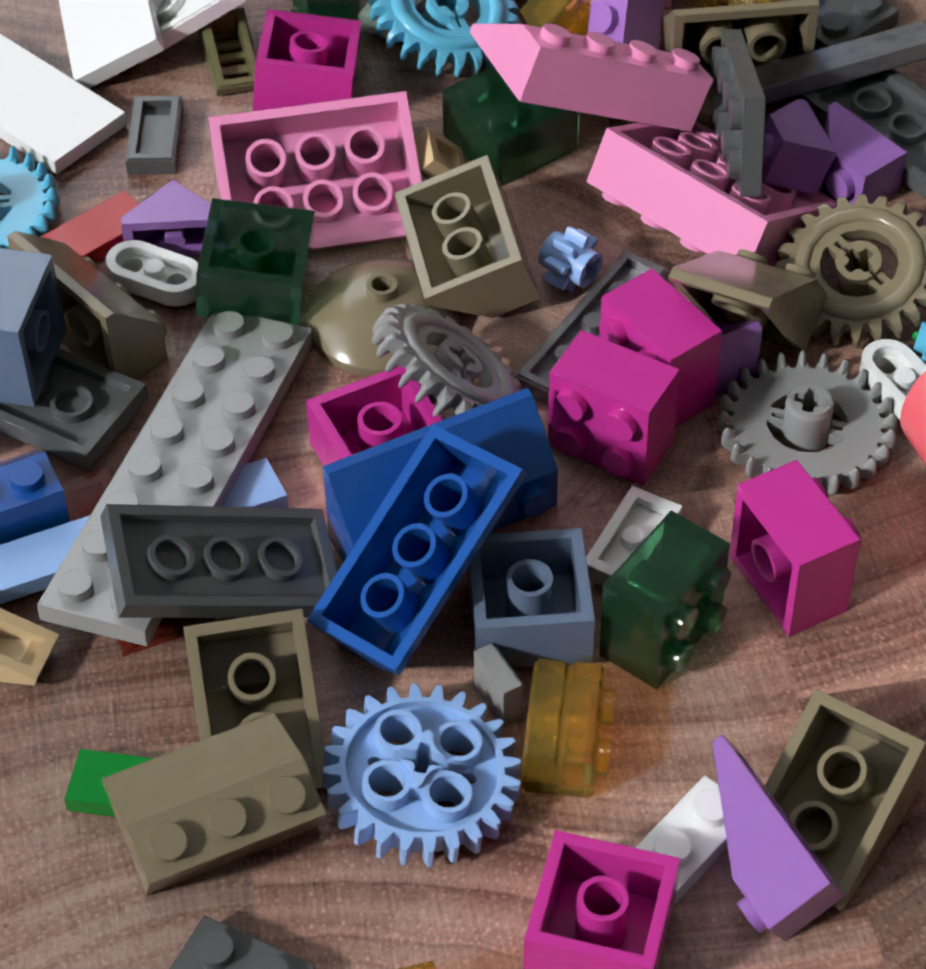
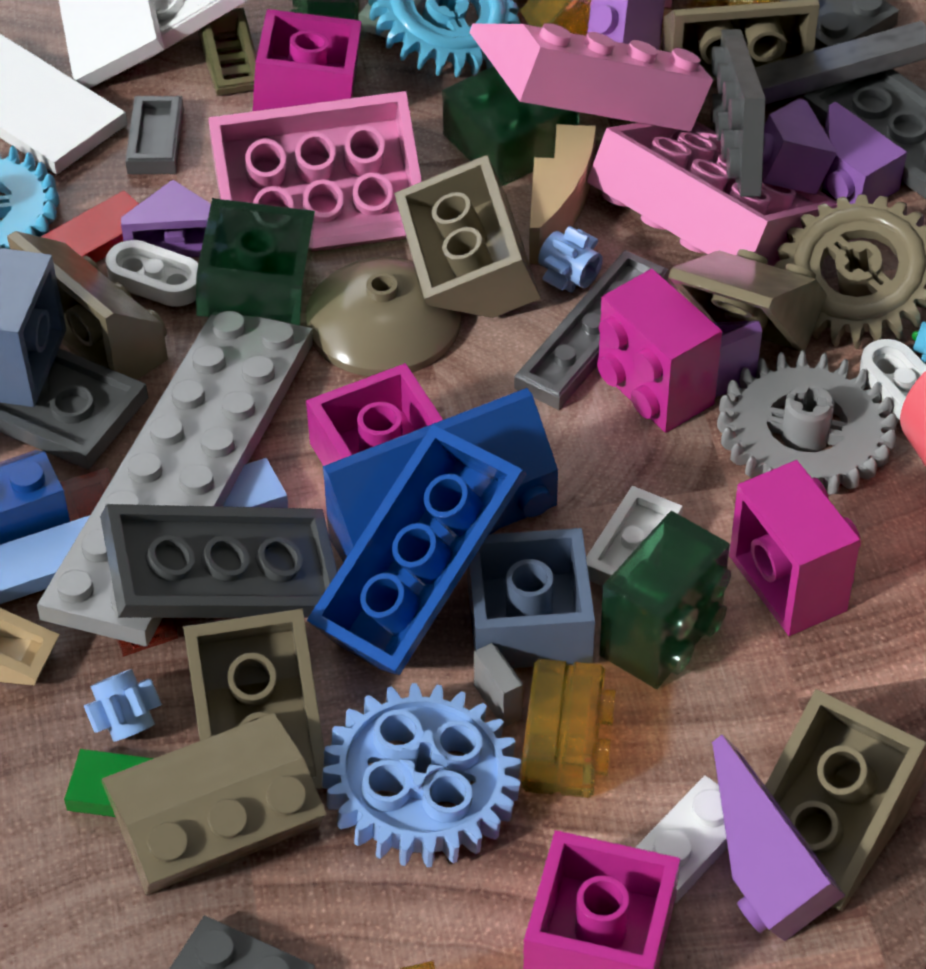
(122, 705): none -> light blue gear
(436, 153): tan plate -> none
(454, 365): light grey gear -> none
(560, 184): none -> tan slope
(612, 407): dark pink brick -> none

